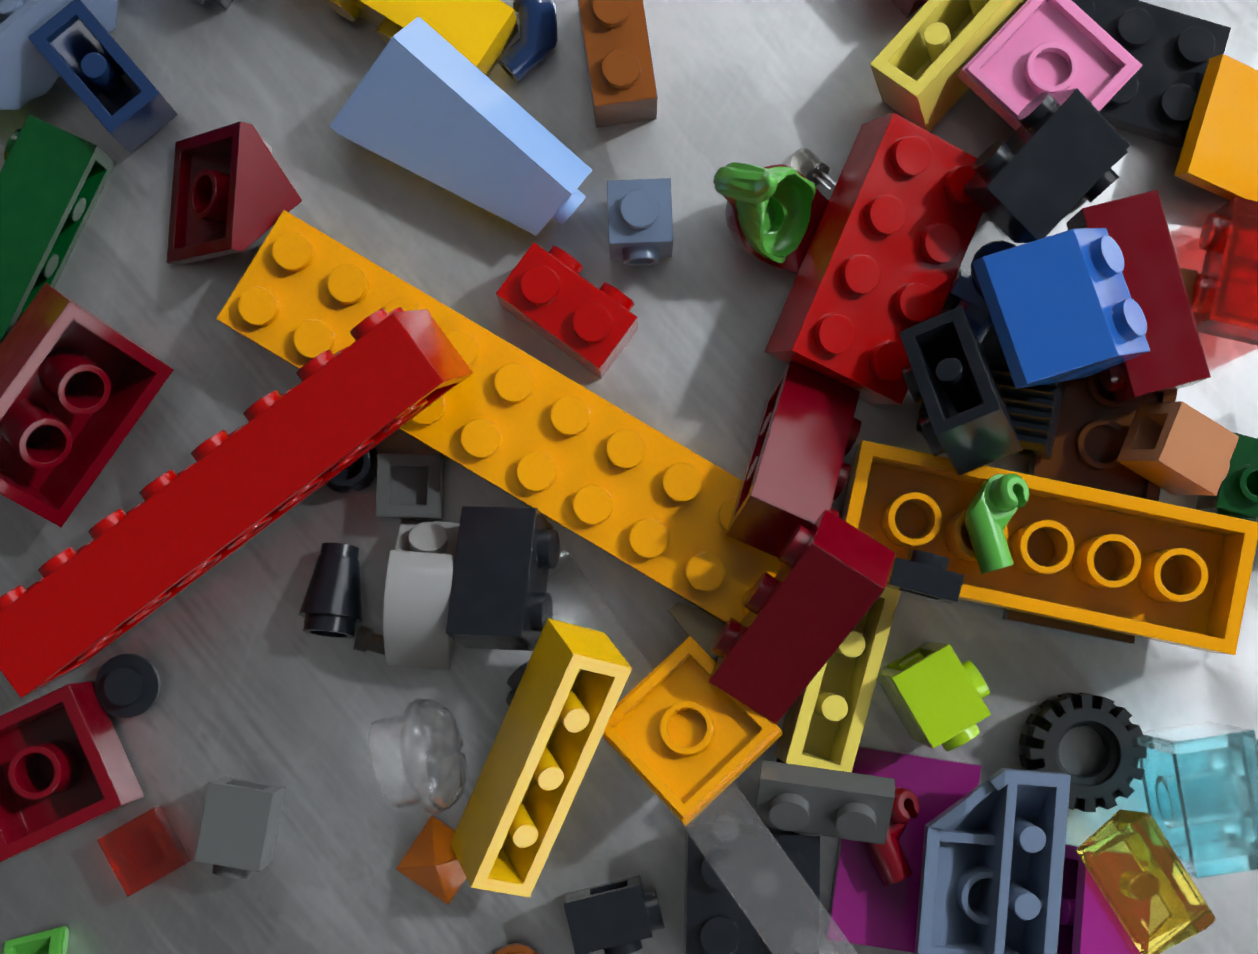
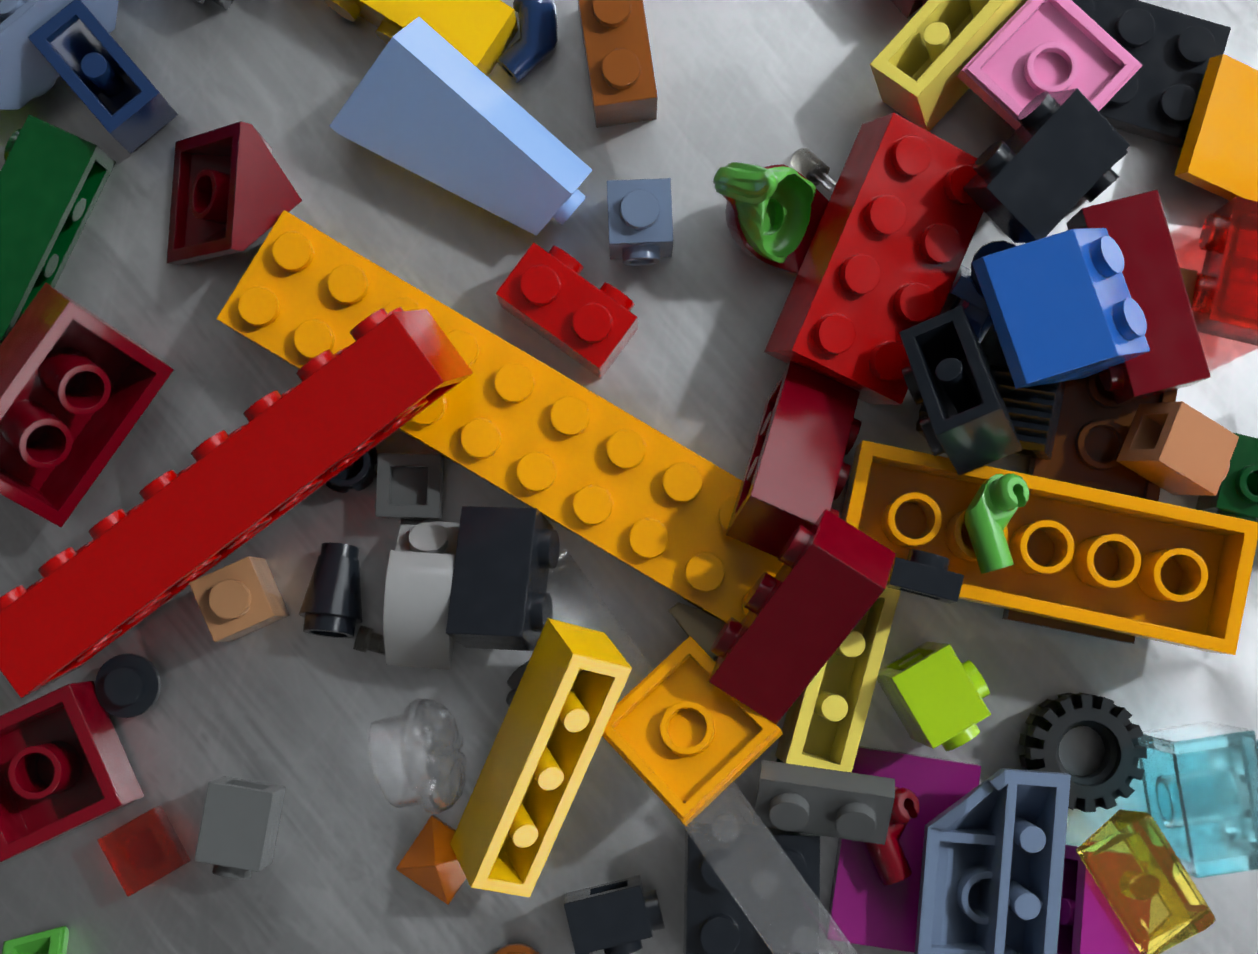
(239, 599): none -> medium nougat brick

